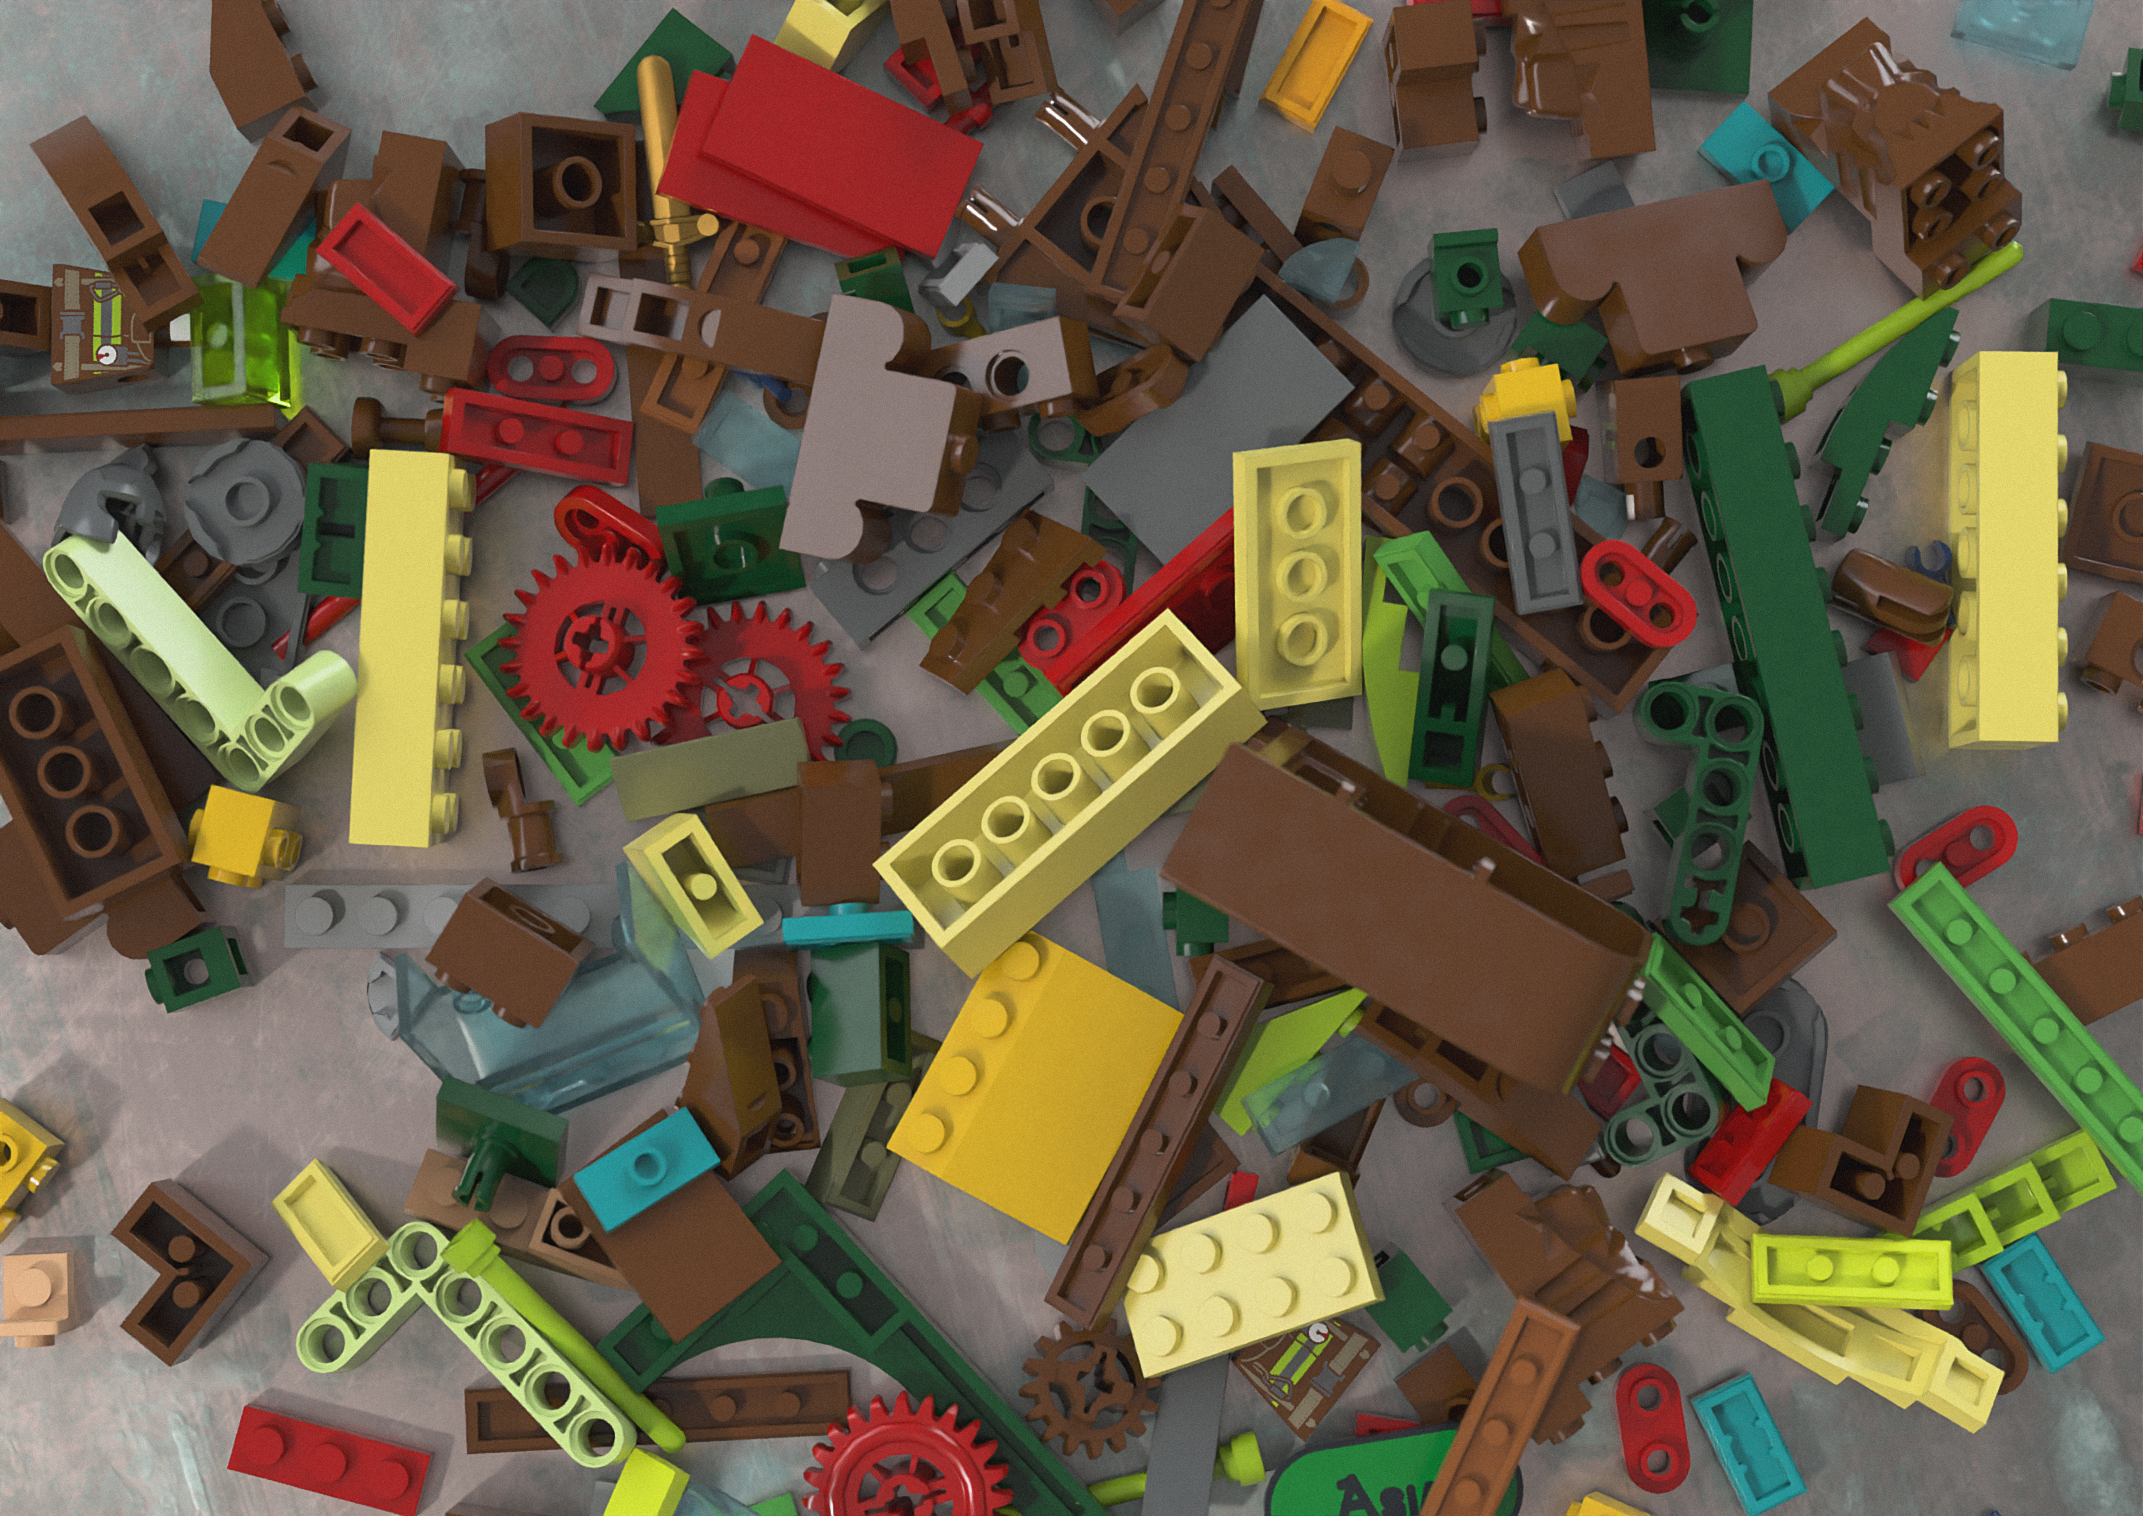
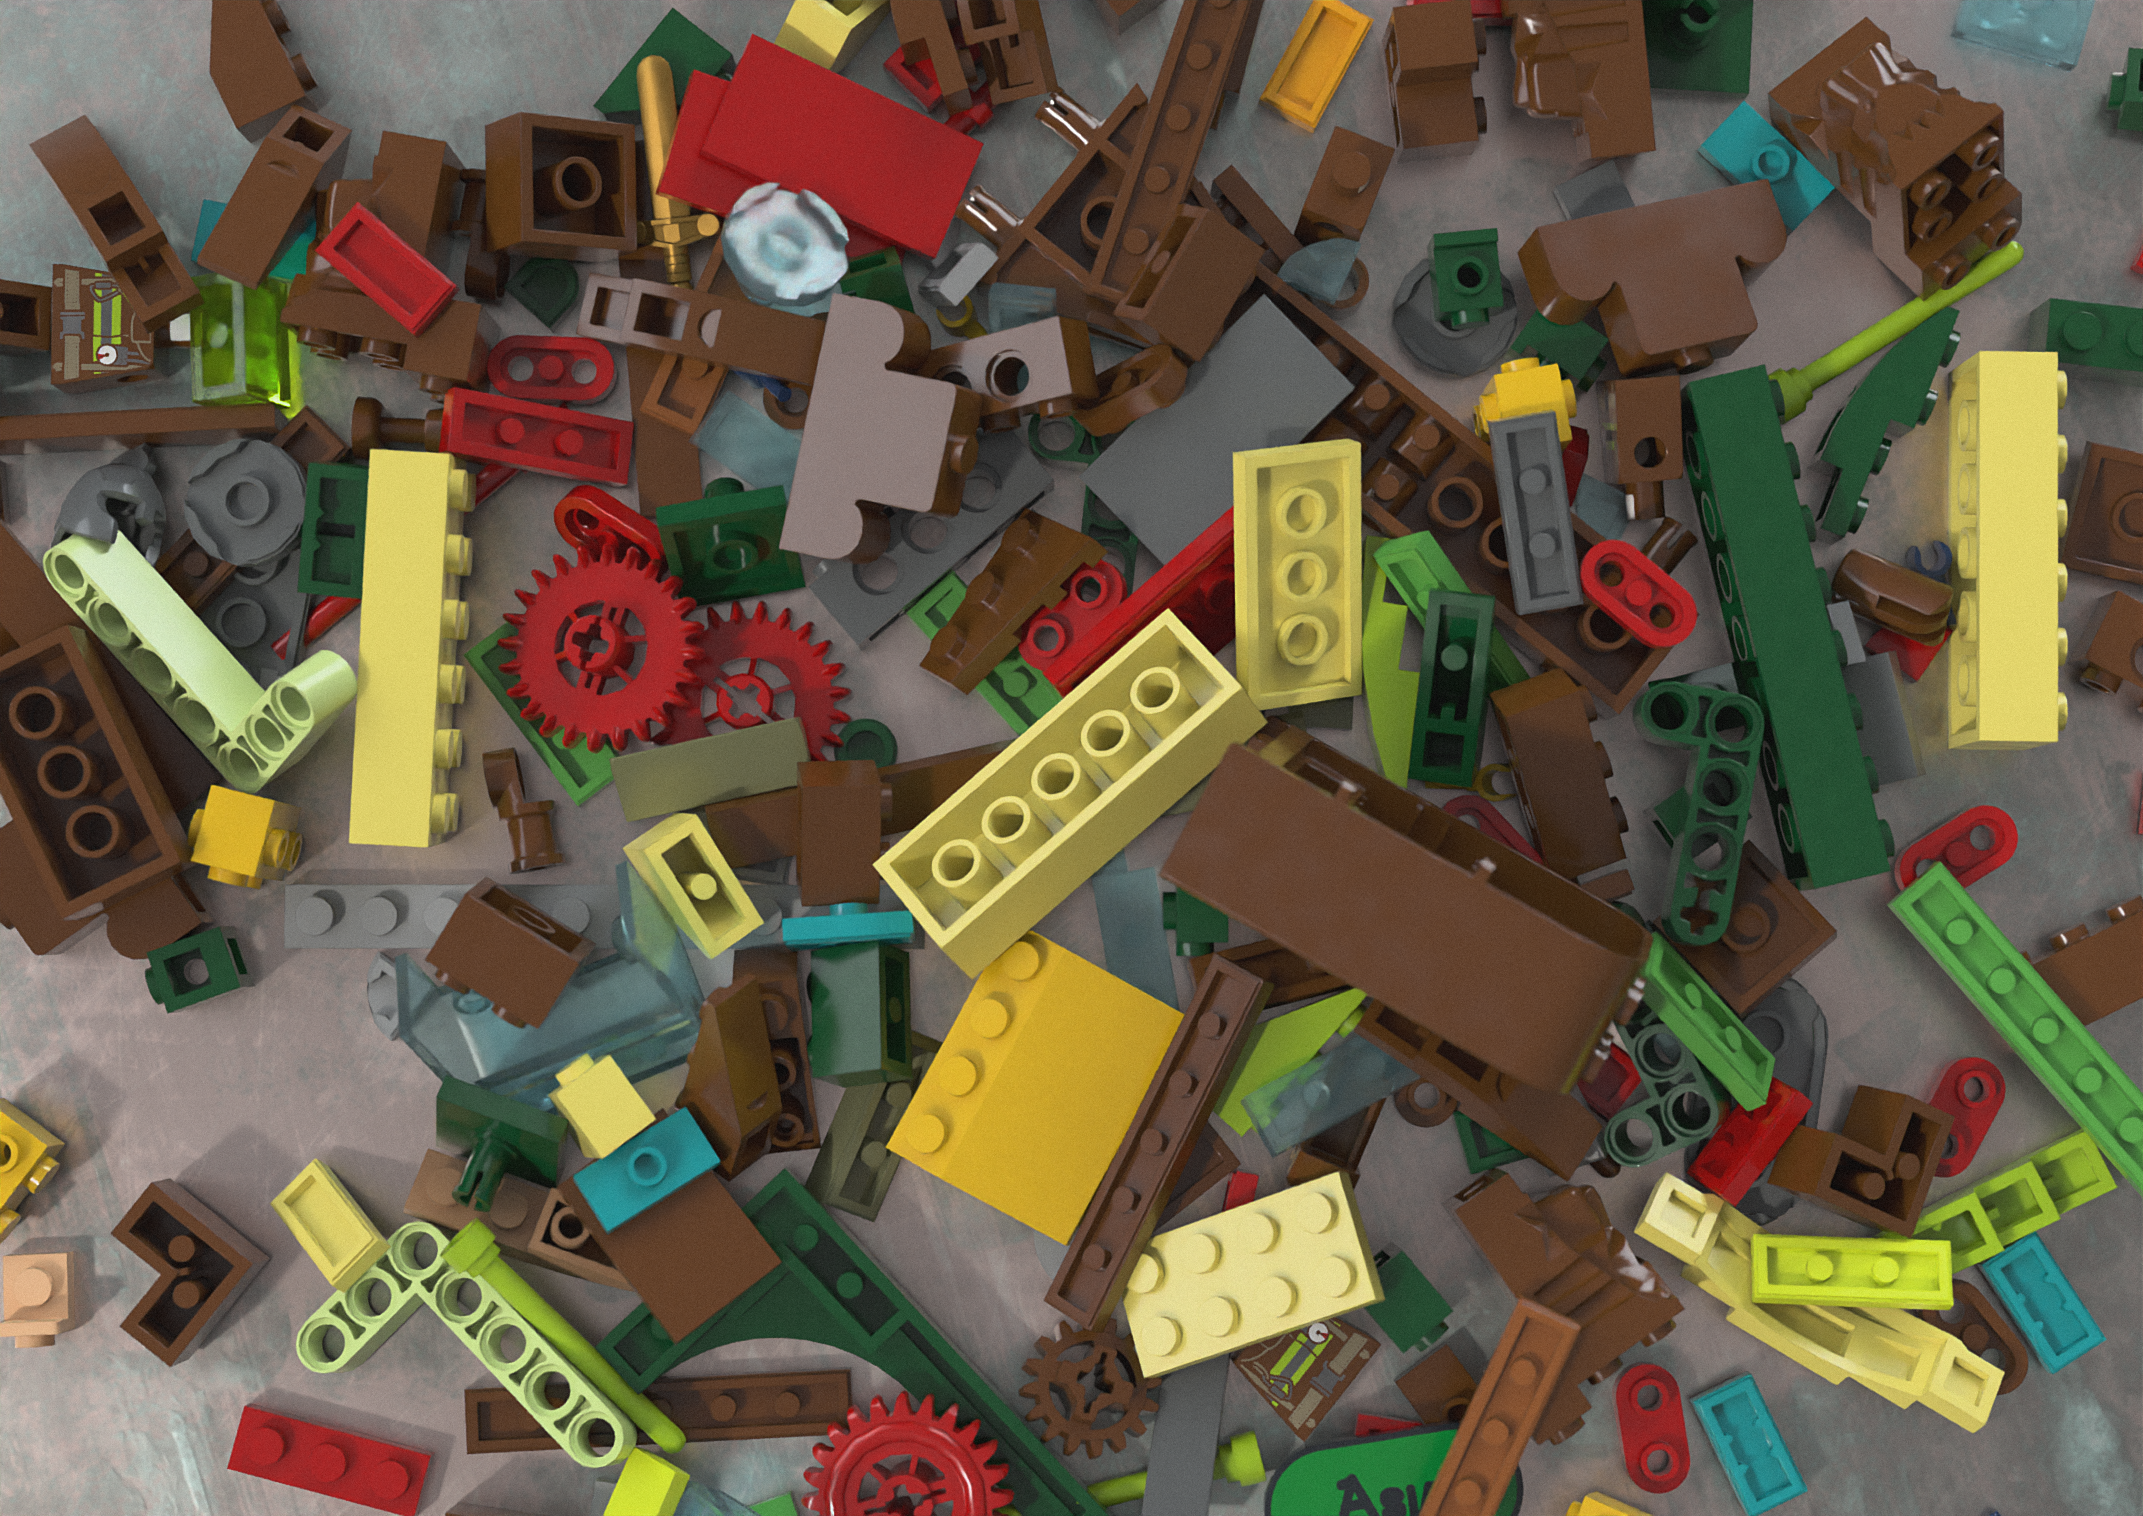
(599, 1105): none -> light yellow slope
(784, 246): none -> clear light blue tile
(1841, 618): none -> light grey tile

